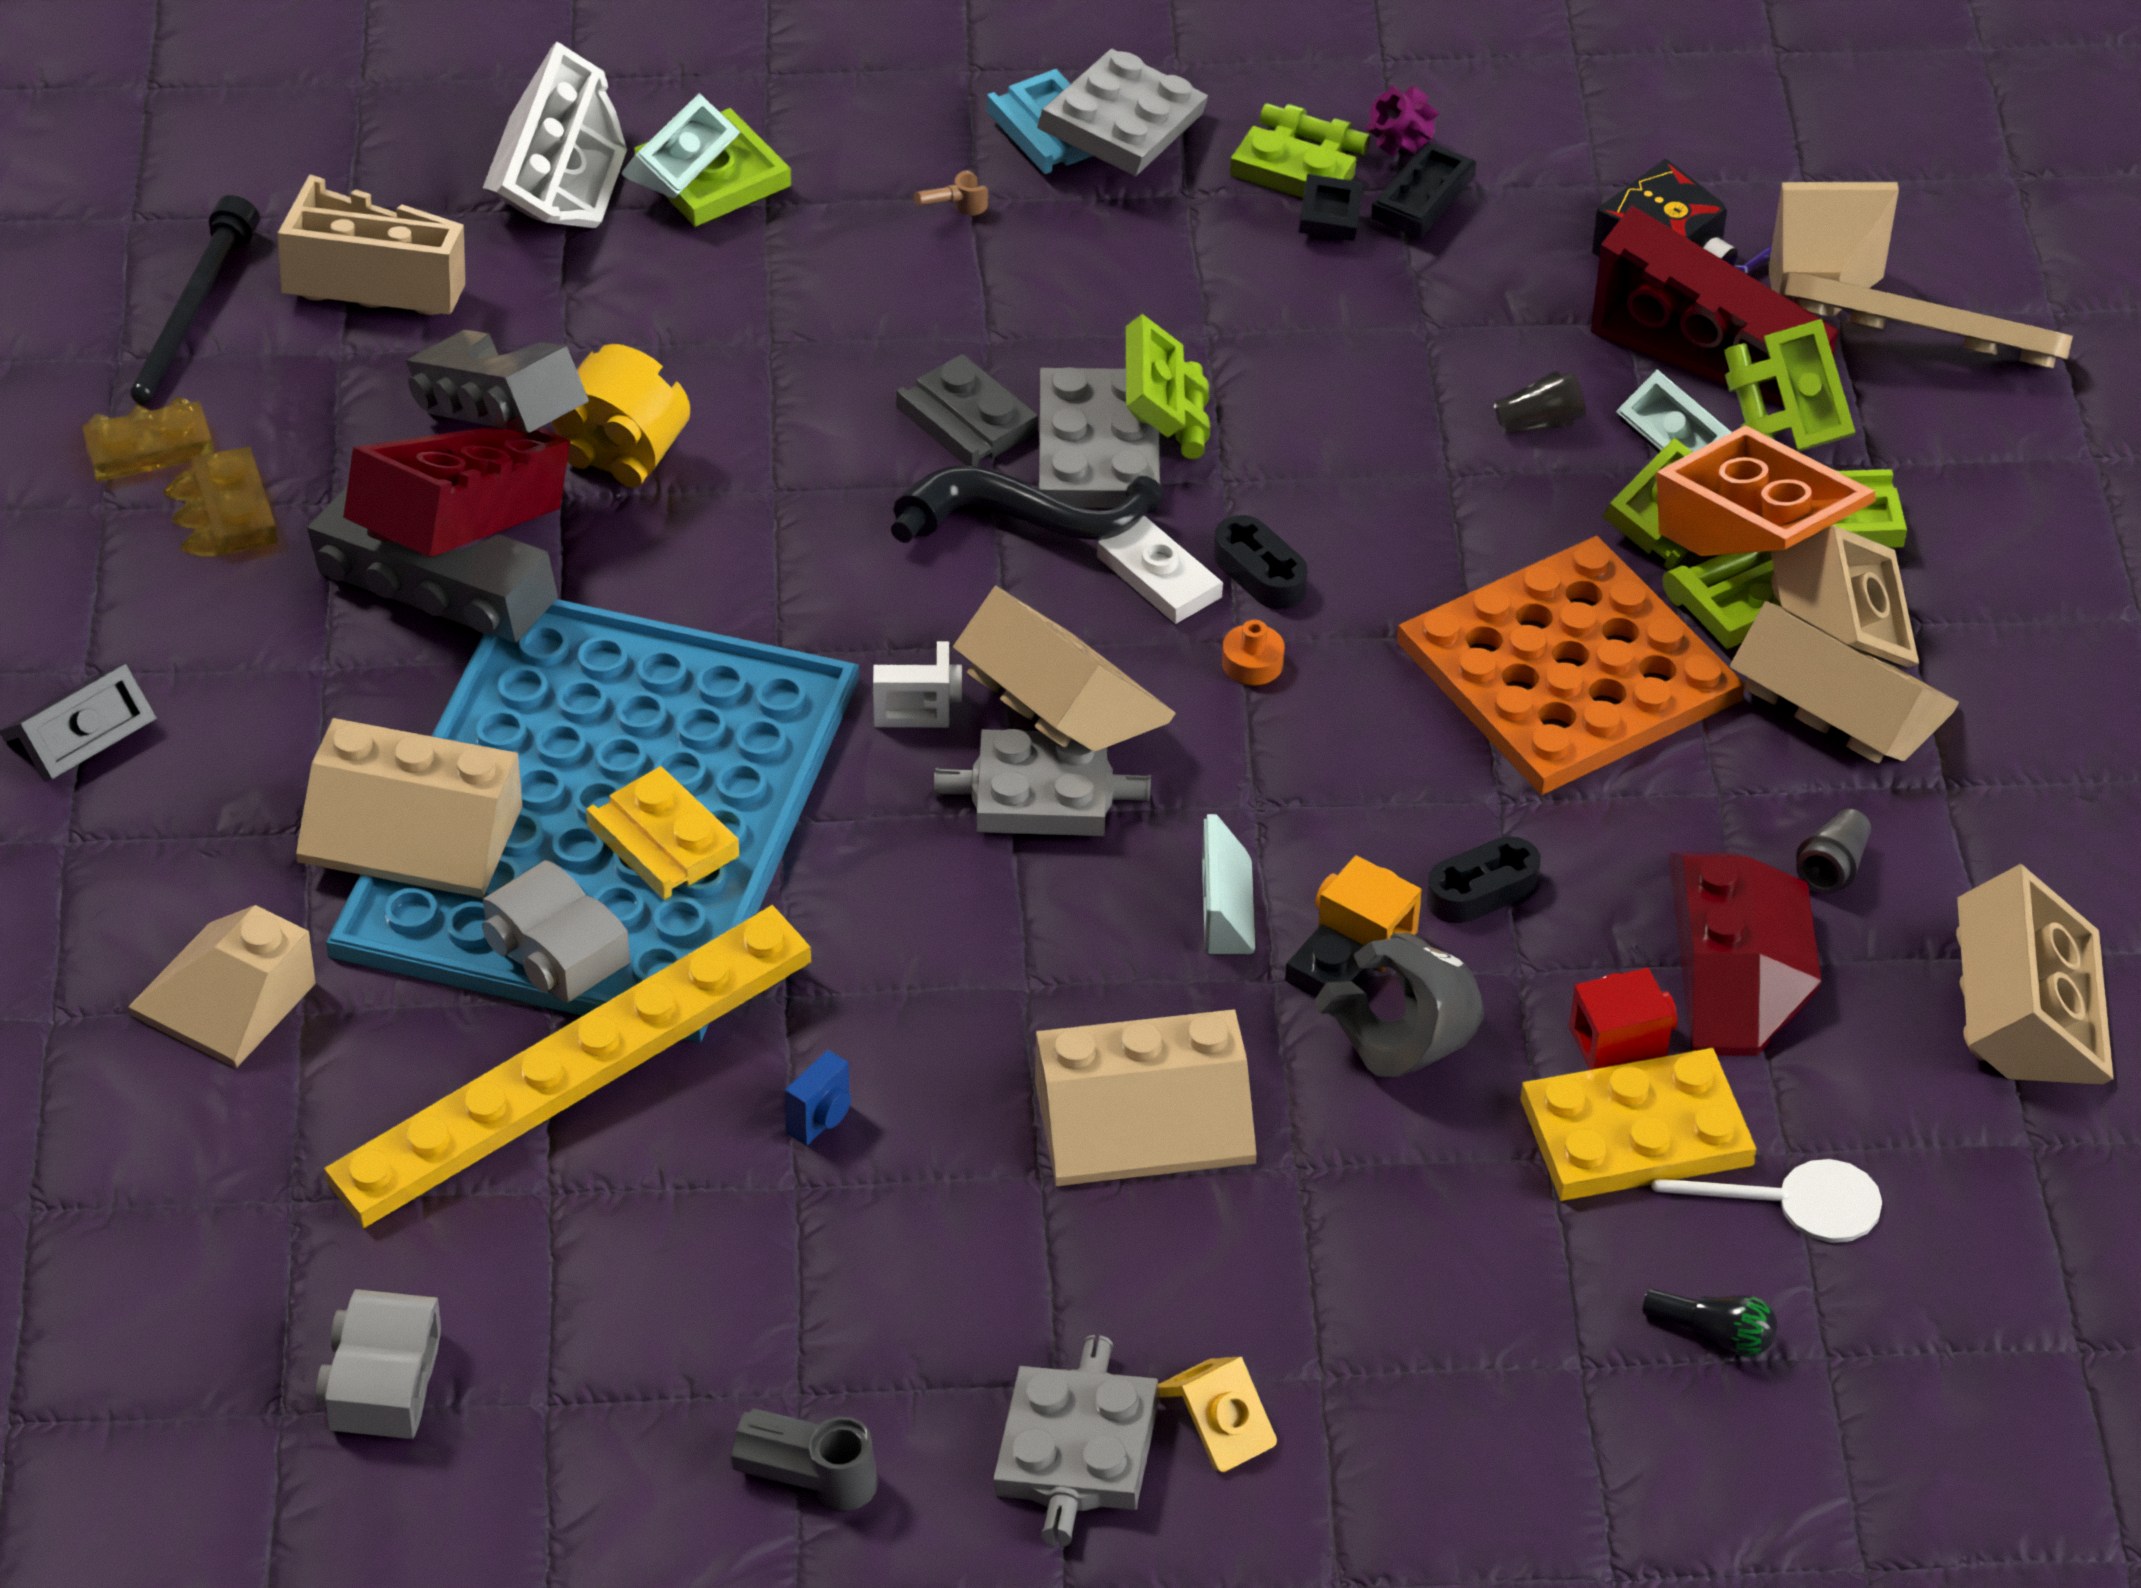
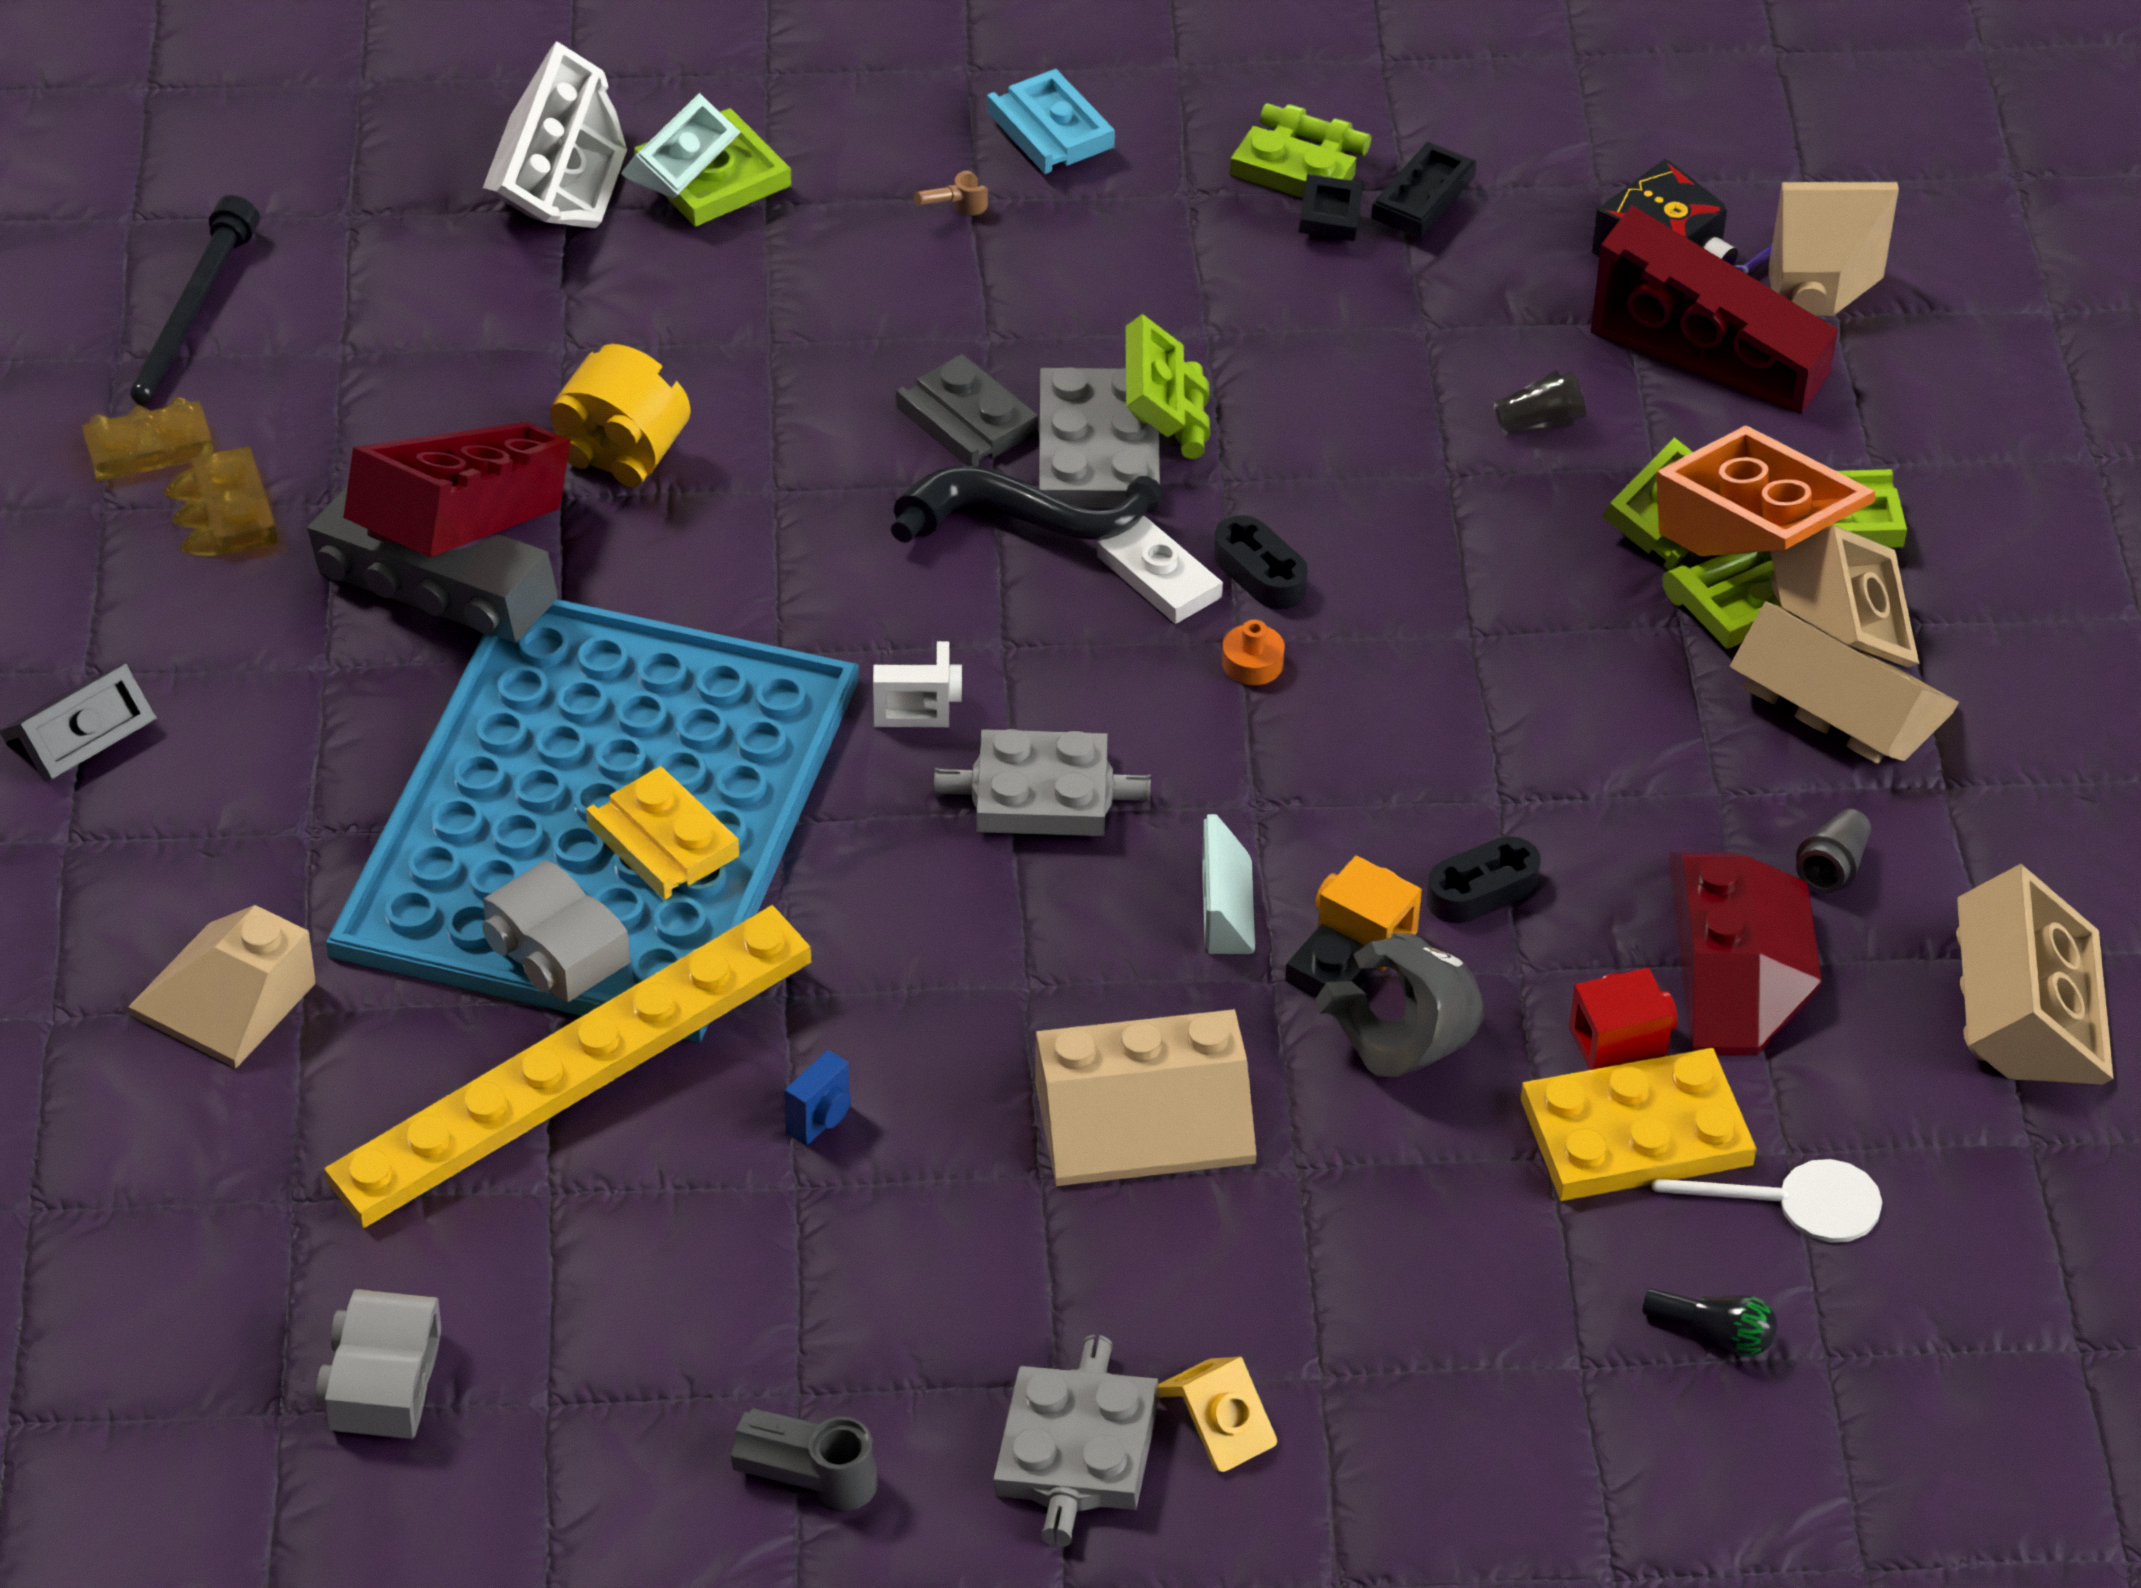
(369, 254): tan wedge -> none
(409, 807): tan slope -> none
(508, 391): dark grey arch -> none
(1055, 676): tan slope -> none
(1123, 111): light grey plate -> none
(1402, 120): magenta gear -> none
(1562, 691): orange piece -> none
(1664, 411): light aqua slope -> none
(1806, 381): lime plate -> none
(1980, 331): tan piece -> none

